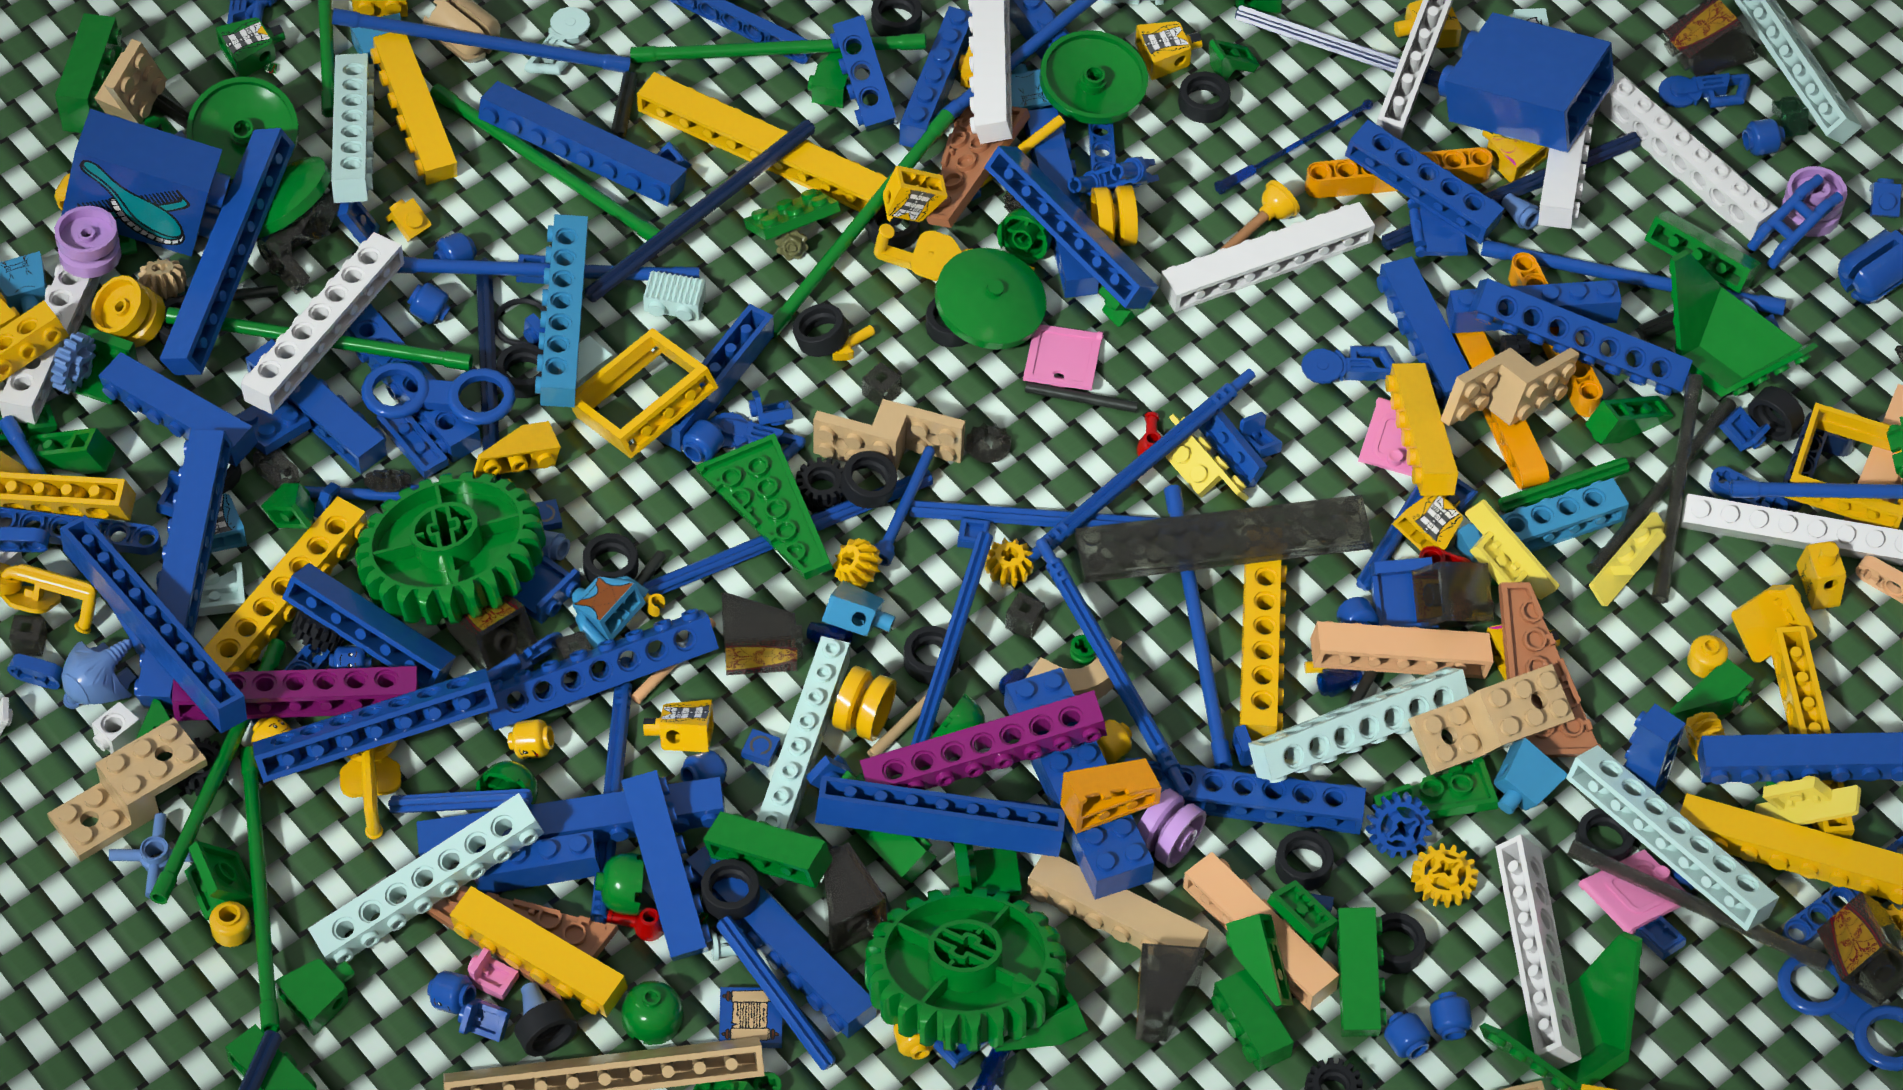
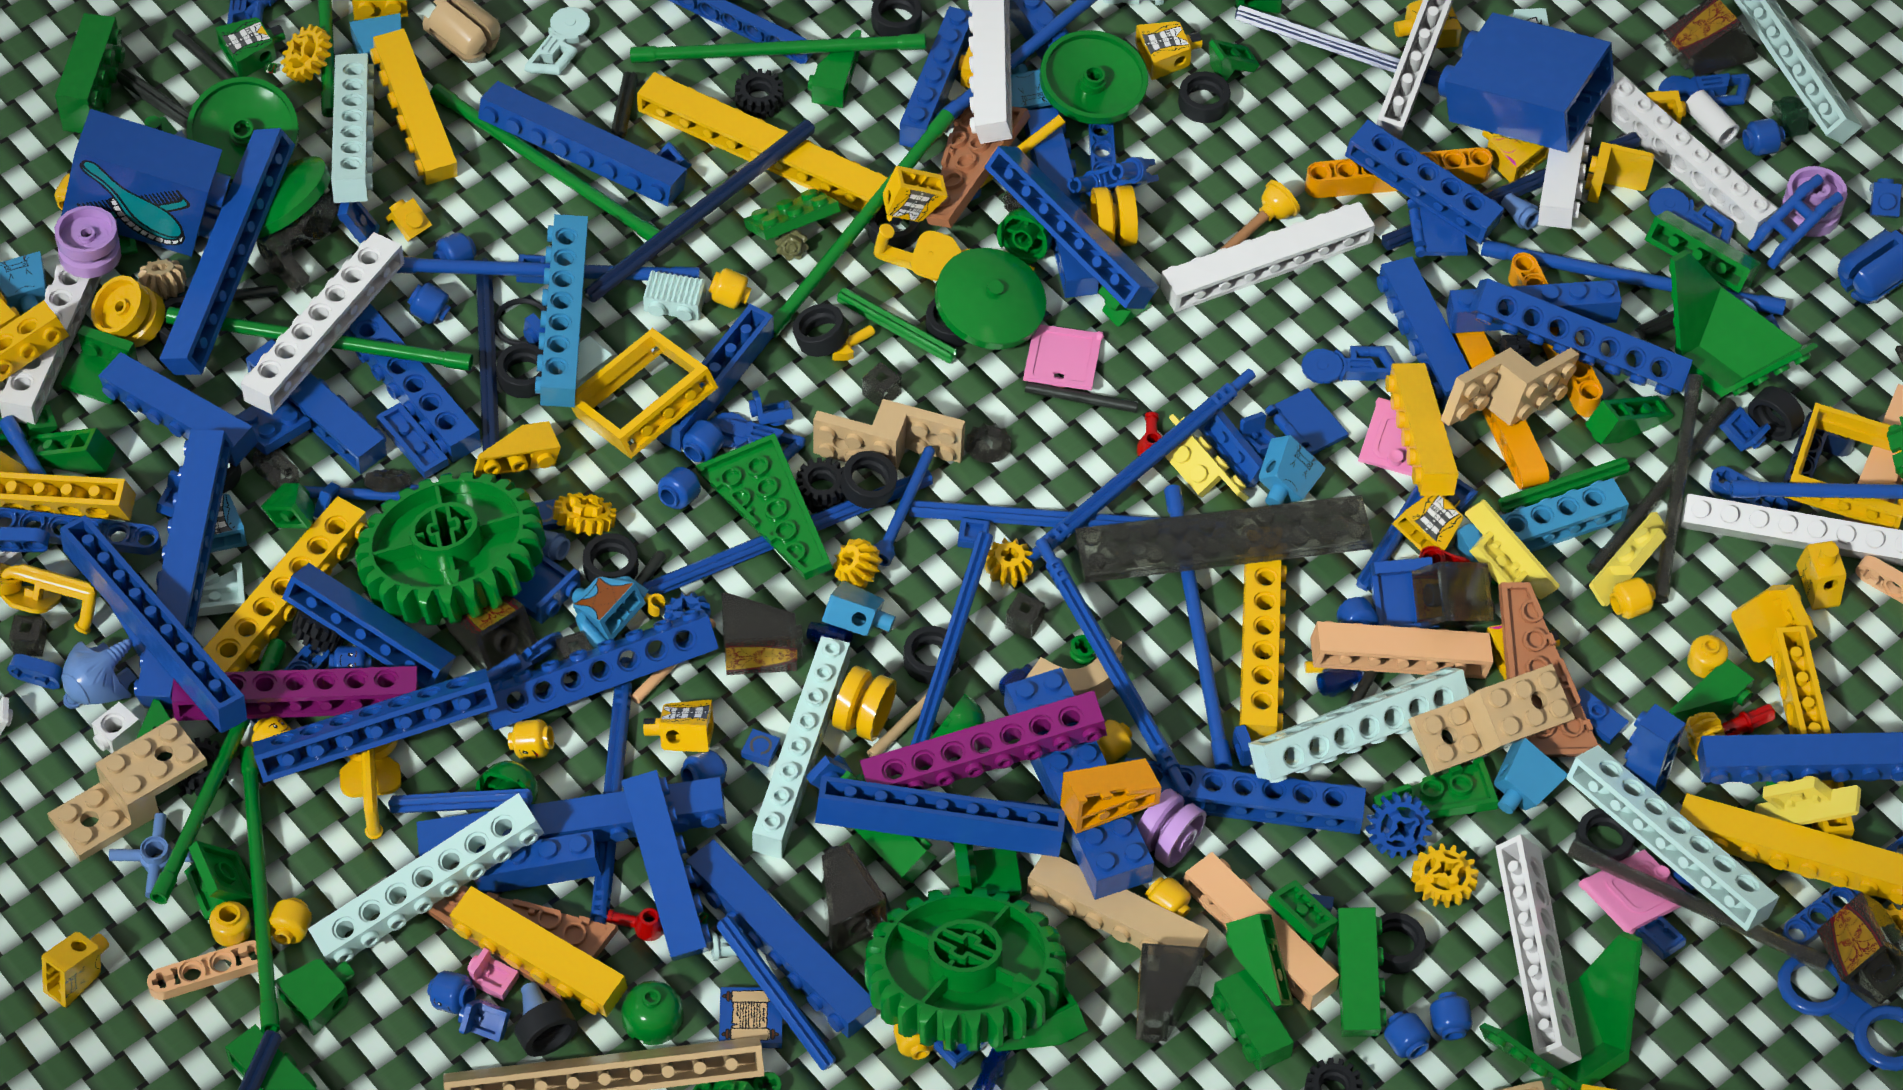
(72, 966): none -> yellow torso
(73, 362): medium blue gear -> none
(131, 85): tan bracket -> none
(201, 55): none -> pearl dark grey bar
(205, 964): none -> light nougat beam
(290, 921): none -> yellow head
(306, 53): none -> yellow gear
(355, 19): blue piece -> none
(438, 393): blue bar -> none
(584, 514): none -> yellow gear
(621, 883): green cylinder -> none
(679, 488): none -> blue head
(692, 601): none -> blue gear
(727, 869): black tyre -> none
(729, 288): none -> yellow head
(759, 82): none -> black tyre
(768, 848): green brick -> none
(856, 31): blue brick -> none
(897, 325): none -> green axle
(1170, 895): none -> yellow head
(1250, 170): clear blue piece -> none
(1288, 471): none -> dark azure torso
(1304, 840): black tyre -> none
(1307, 421): none -> blue piece
(1605, 721): none -> blue plate
(1618, 167): none -> yellow bracket
(1632, 598): none -> yellow head
(1670, 103): none -> yellow bracket
(1678, 204): none -> blue piece
(1712, 117): none -> white pin
(1749, 721): none -> red axle

